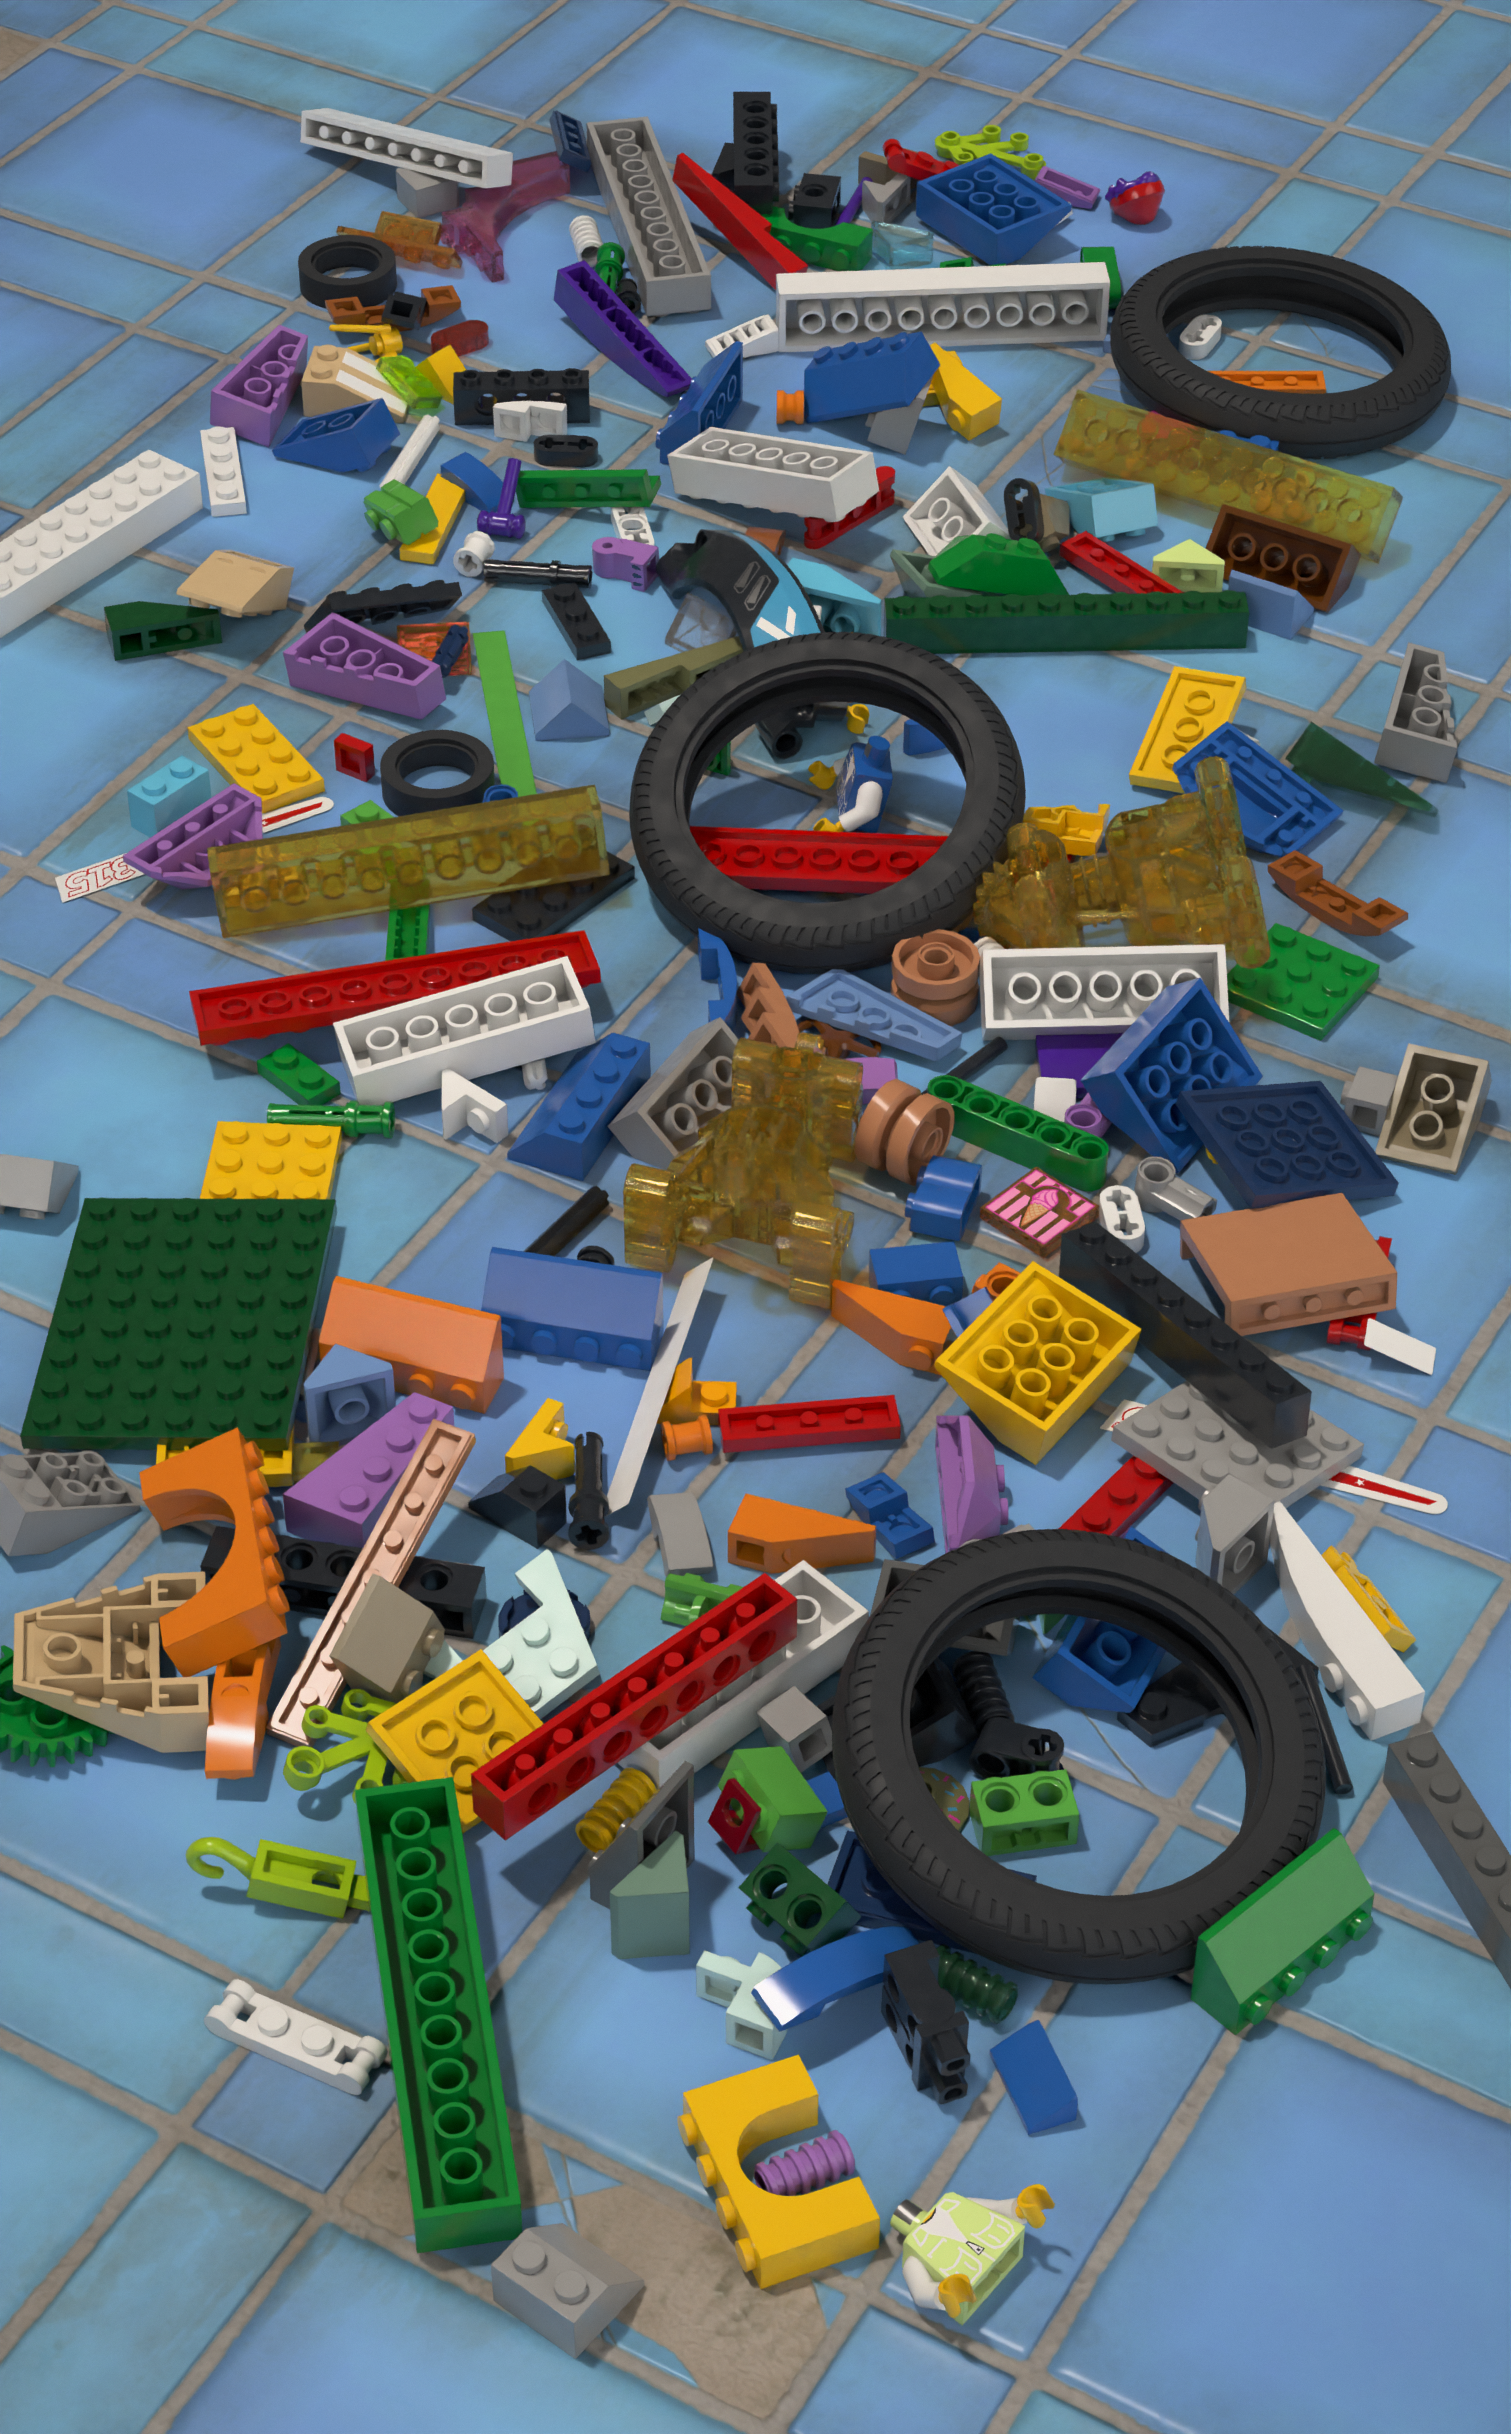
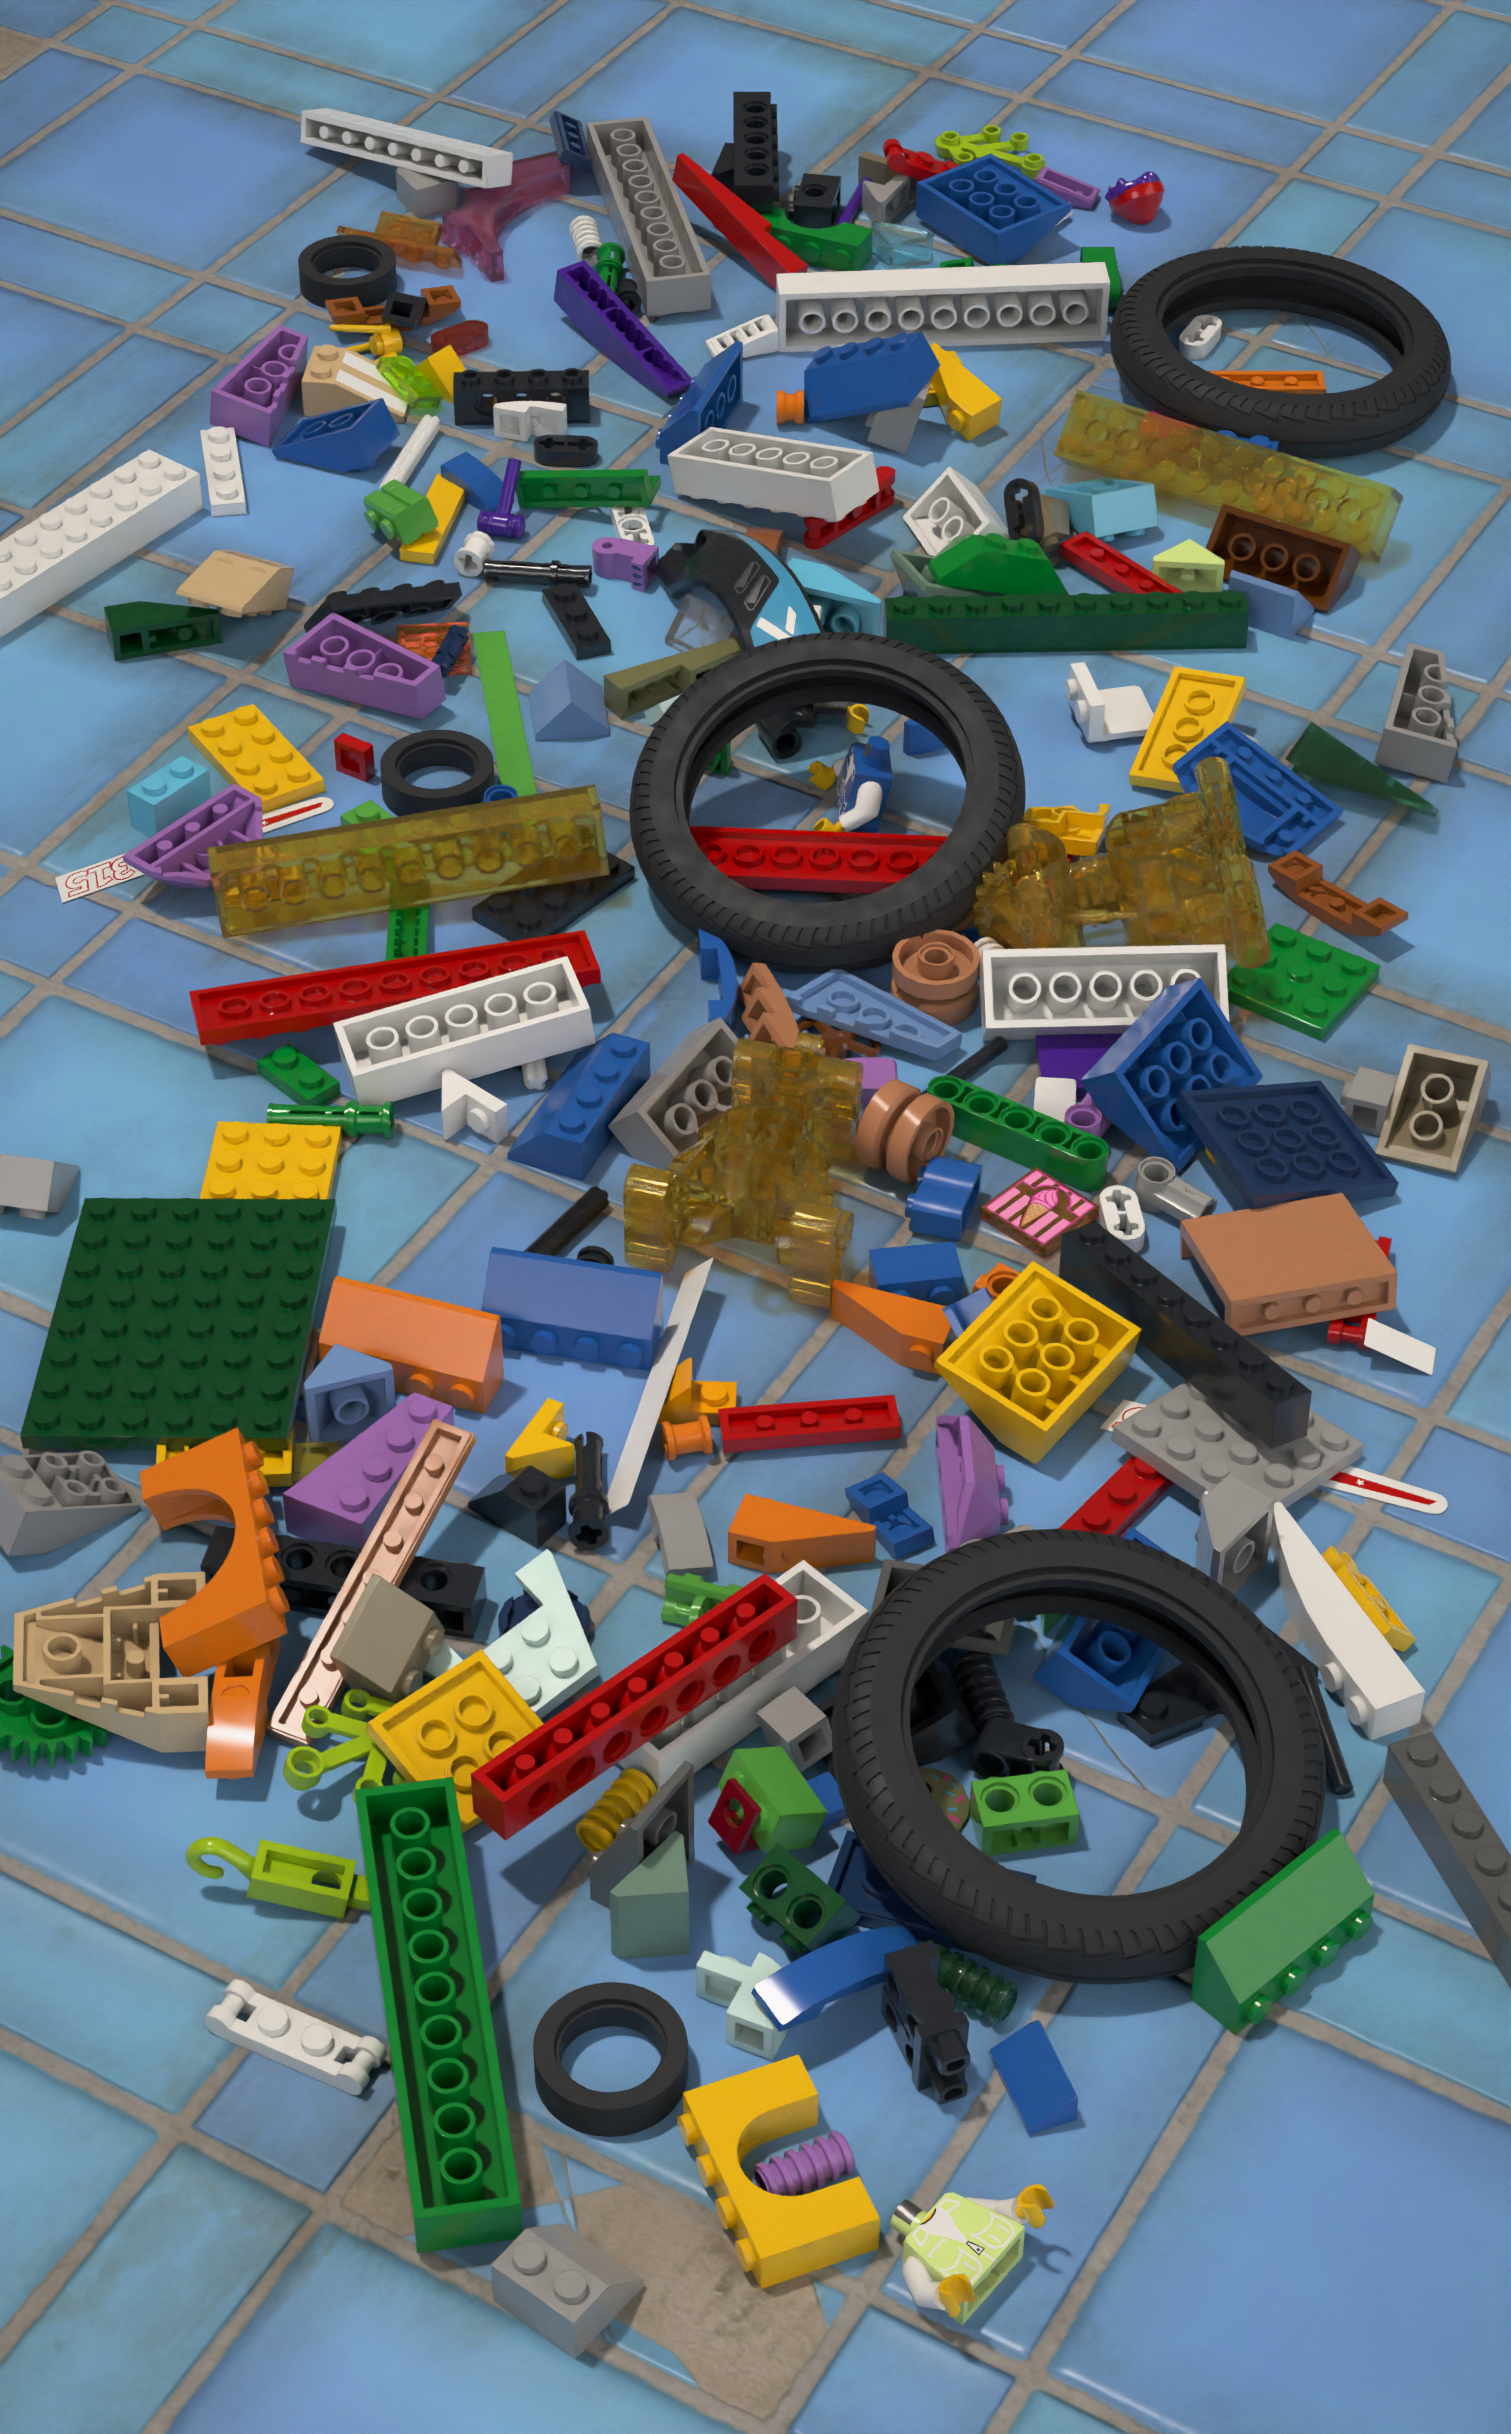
(610, 2112): none -> black tyre
(1106, 712): none -> white bracket

